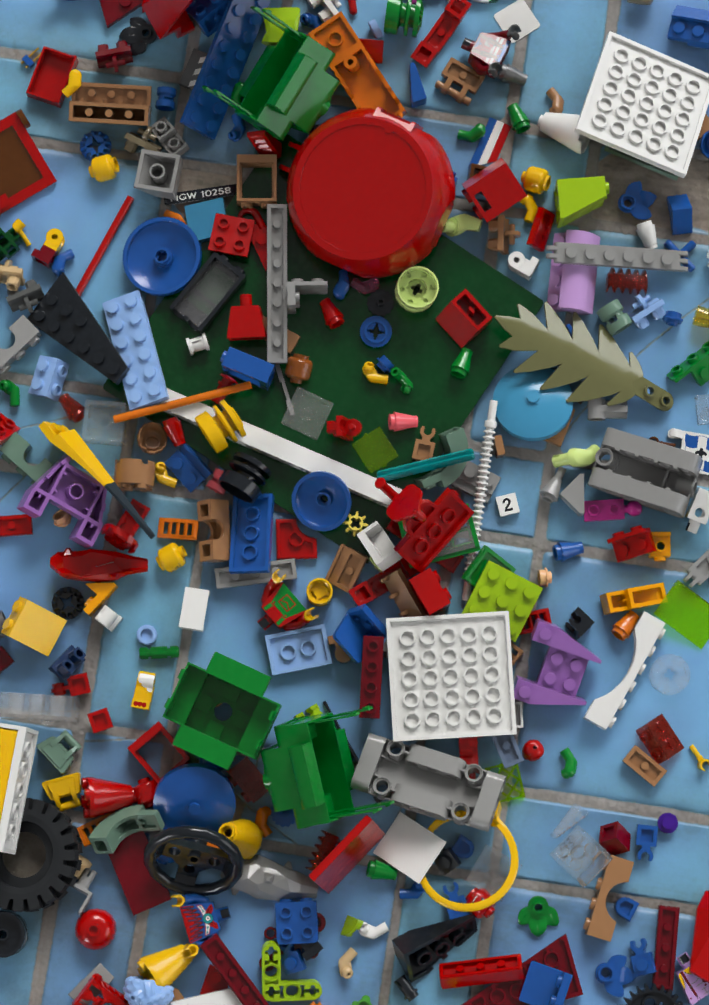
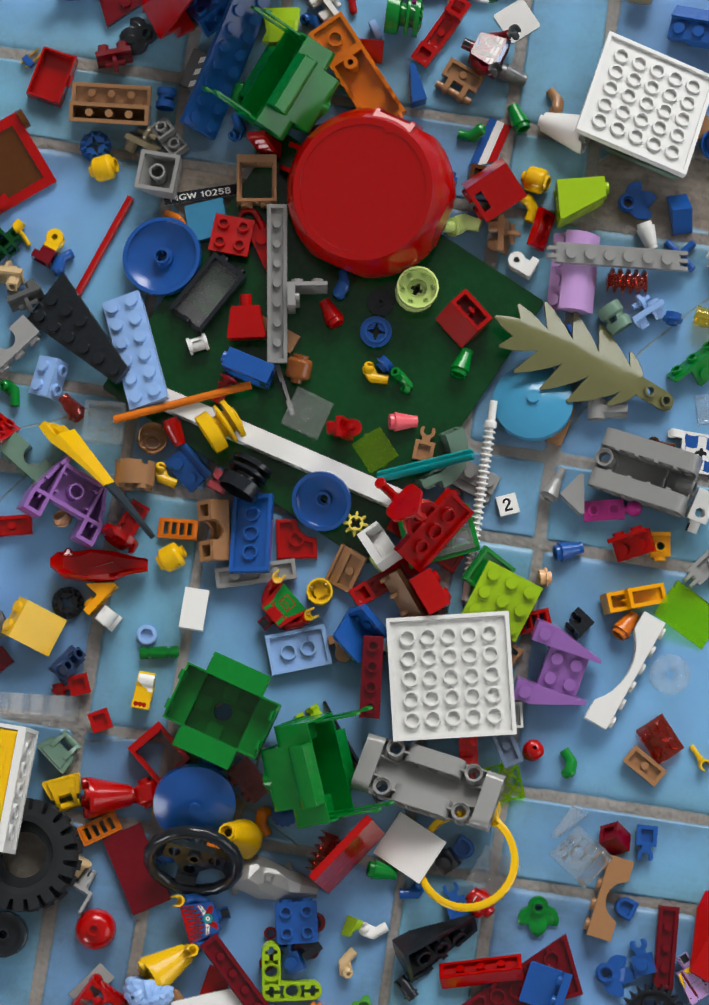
(74, 83): yellow arm -> none
(121, 824): sand green arch -> none
(365, 287): clear pink arm -> none
(499, 446): medium nougat tile -> none
(576, 457): yellowish green arm -> none
(667, 823): dark purple plate -> none

